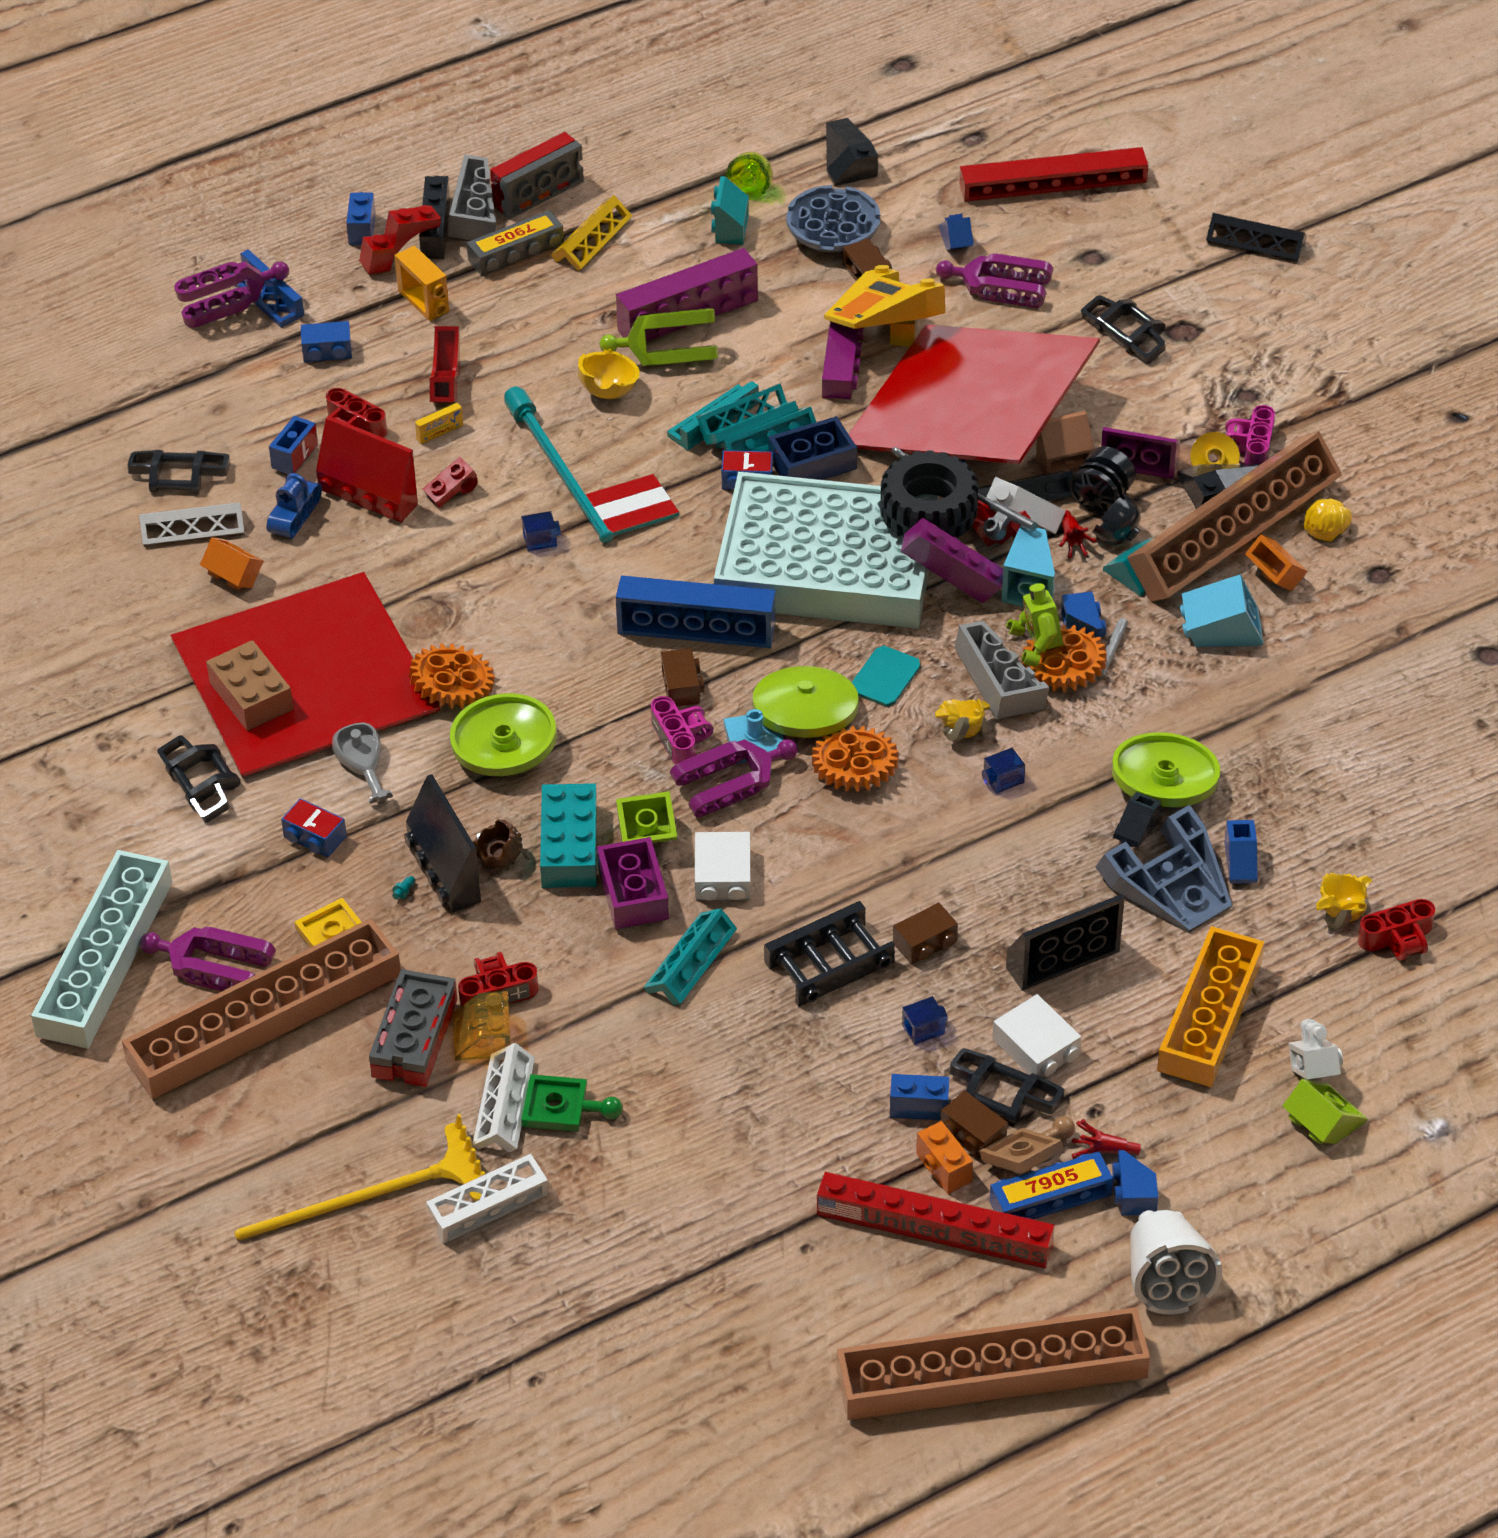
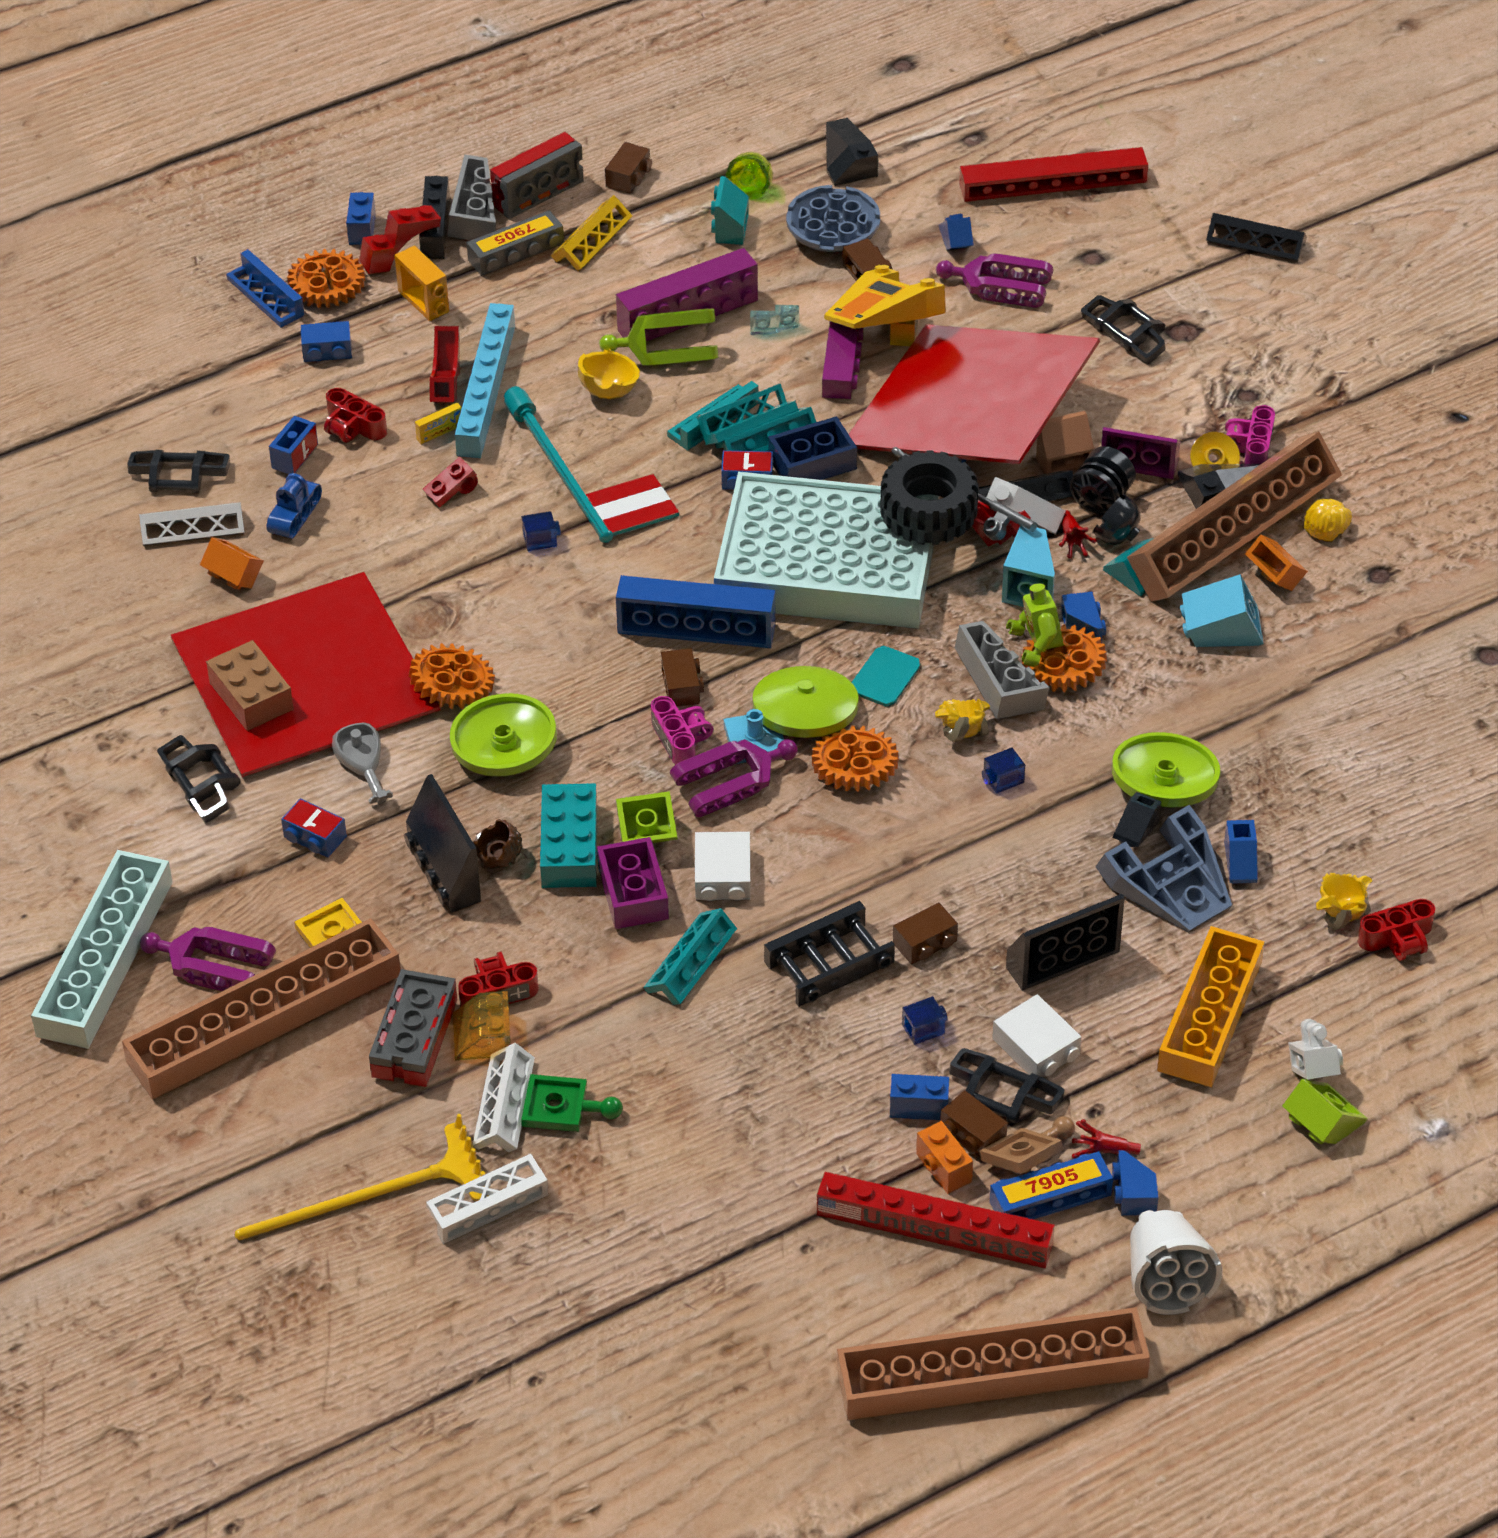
(241, 271): magenta piece -> none
(341, 272): none -> orange gear
(367, 470): red slope -> none
(401, 889): teal piece -> none
(485, 381): none -> medium azure brick
(627, 167): none -> reddish brown brick
(771, 322): none -> clear light blue slope
(952, 560): magenta brick -> none
(1113, 643): light grey bar -> none

